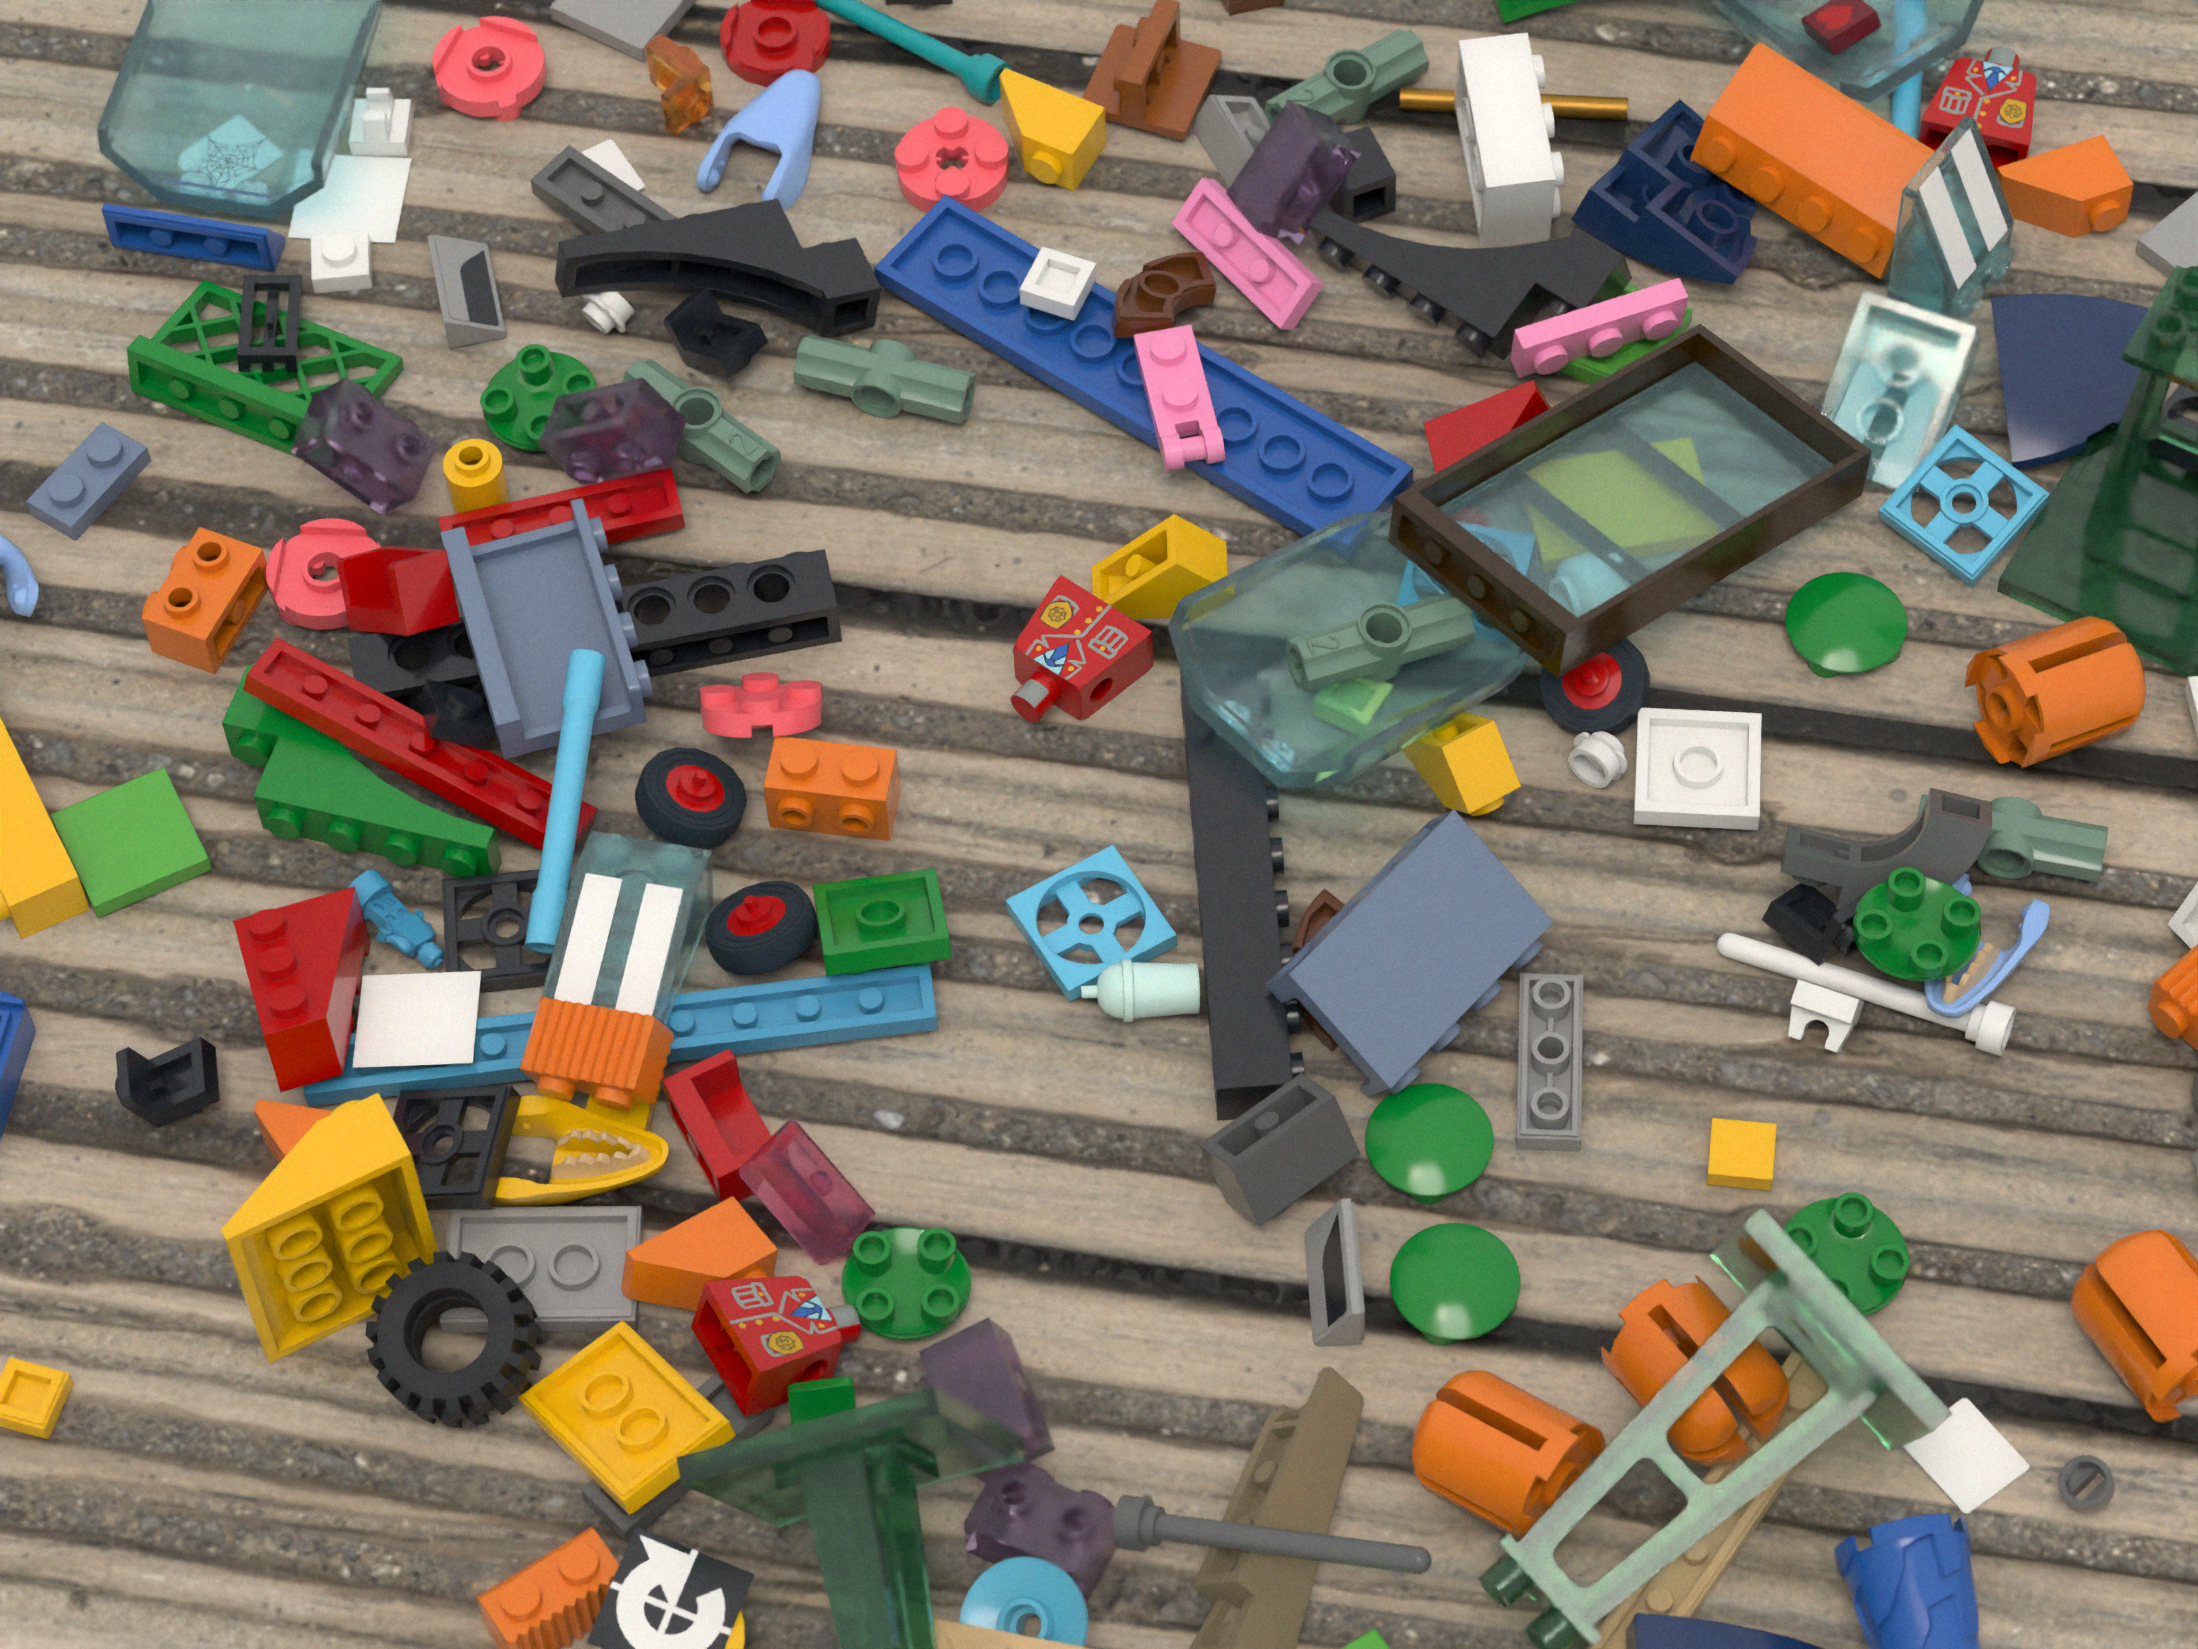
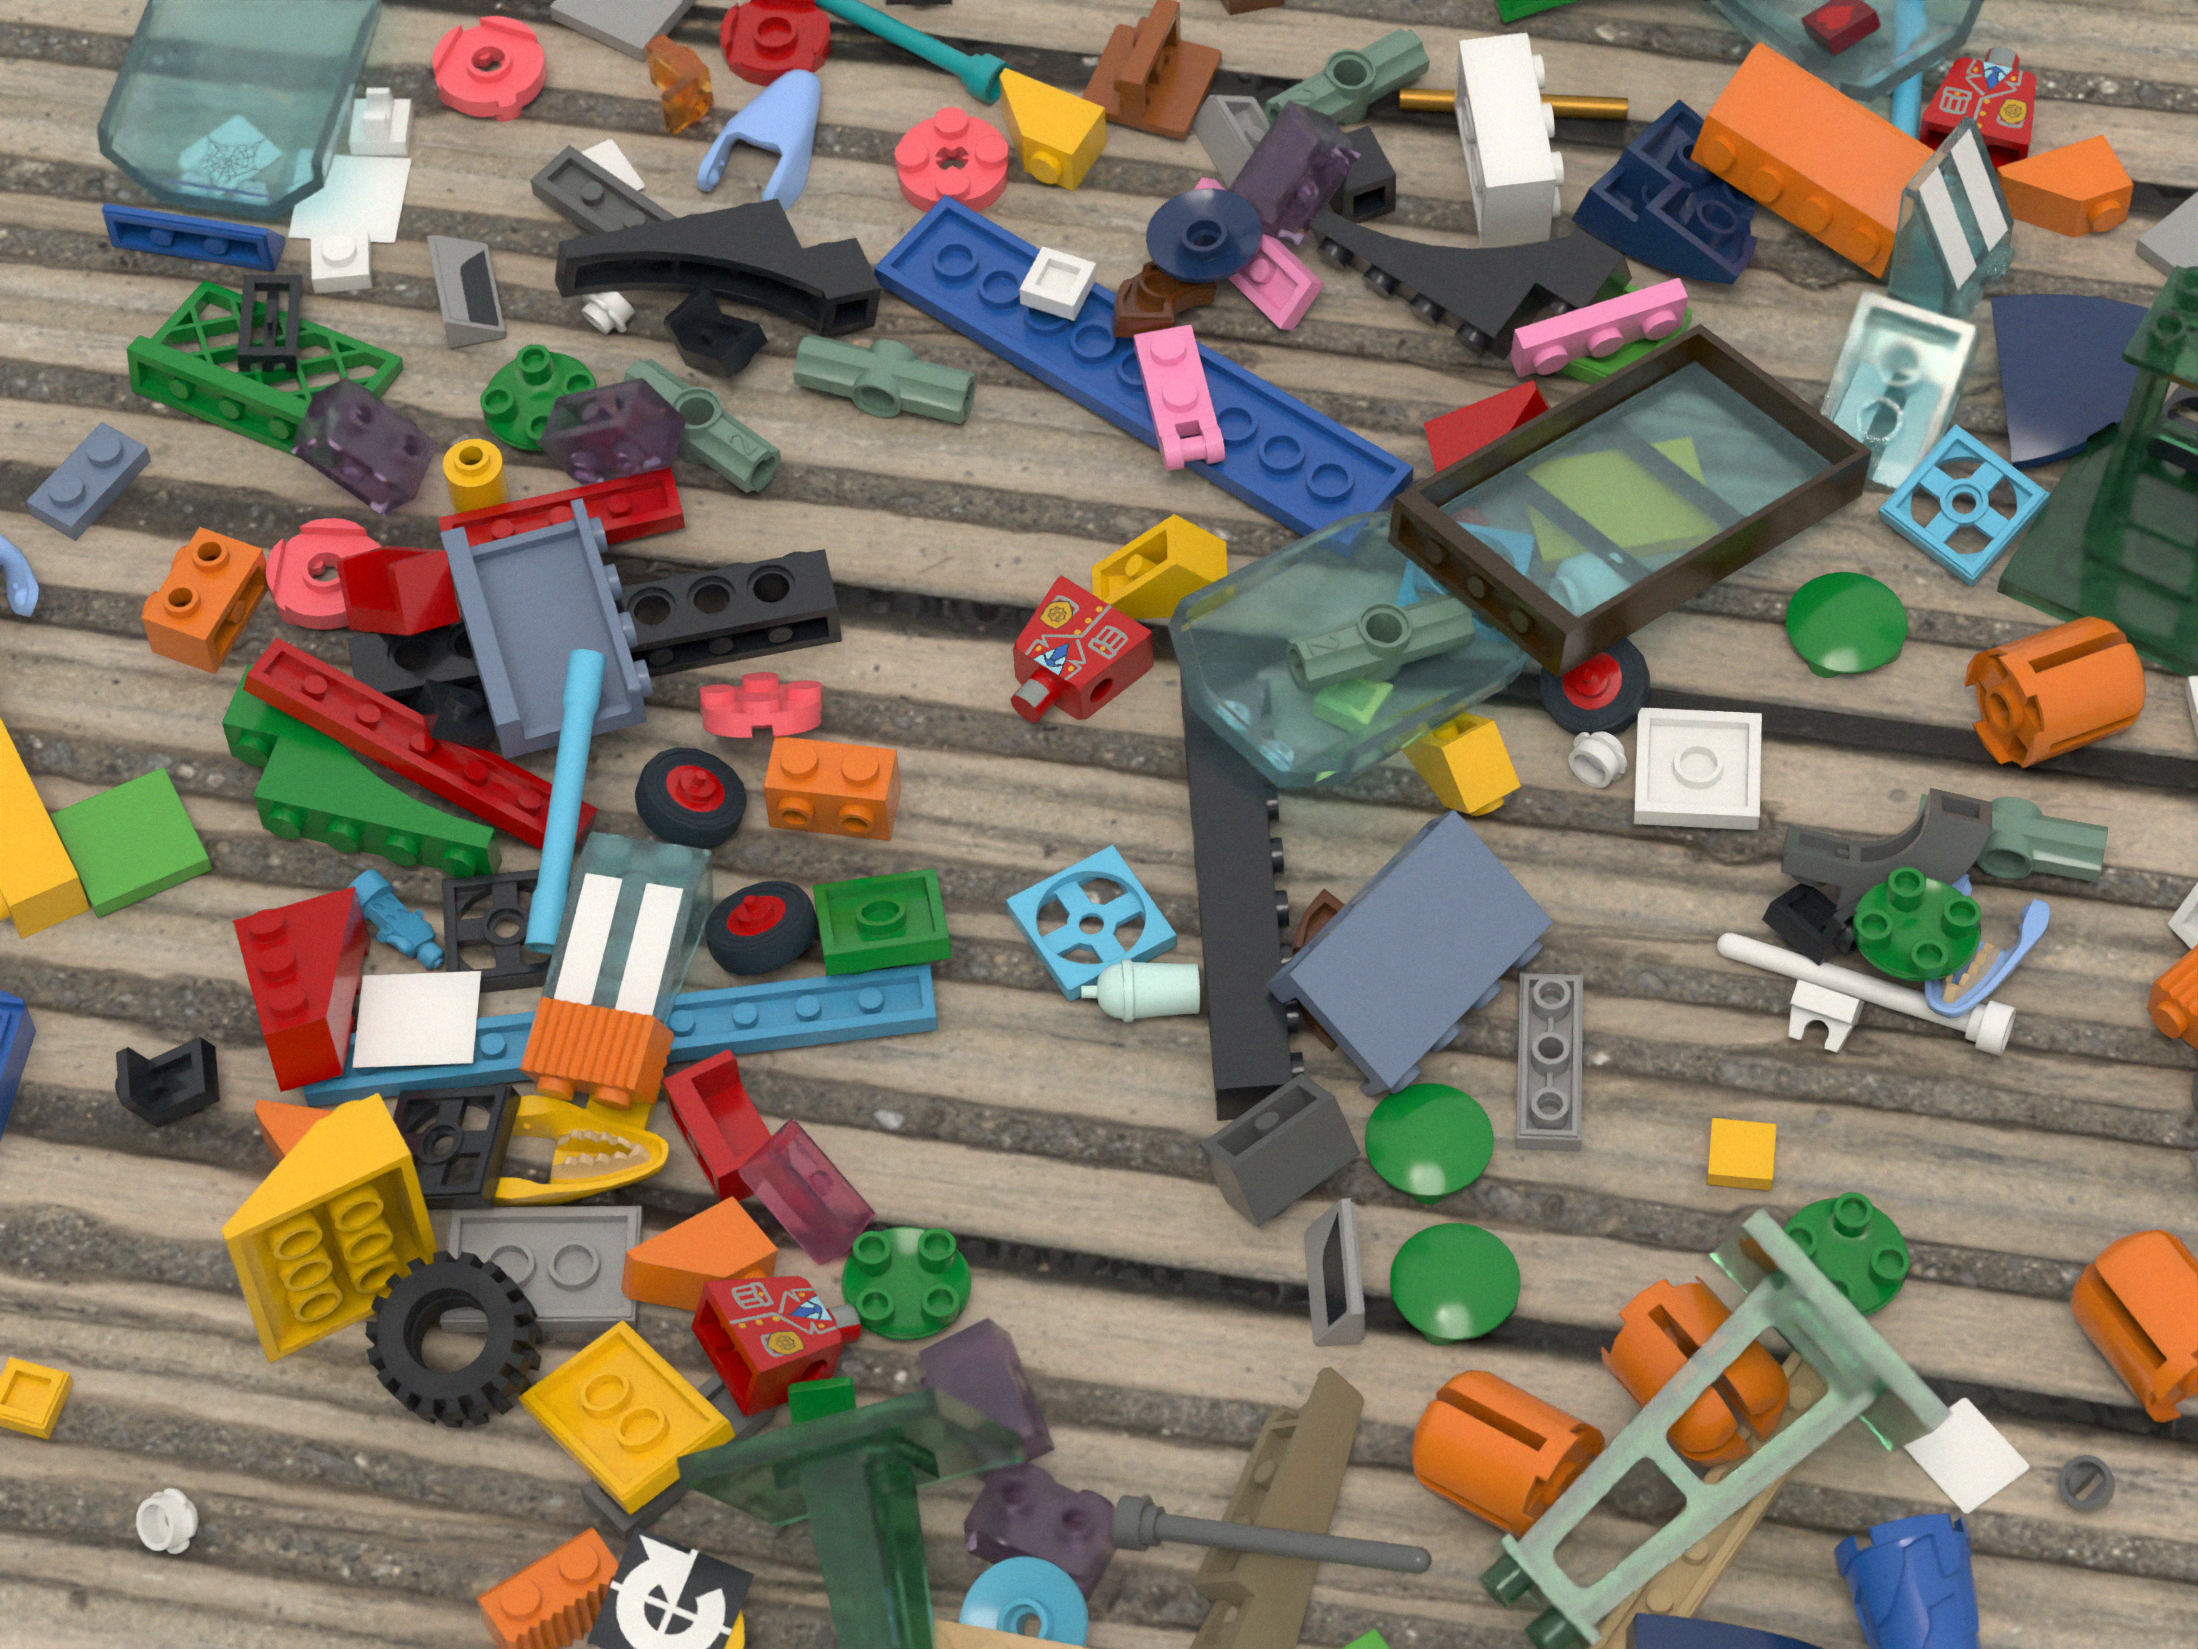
(167, 1521): none -> white plate
(1204, 235): none -> dark blue dish

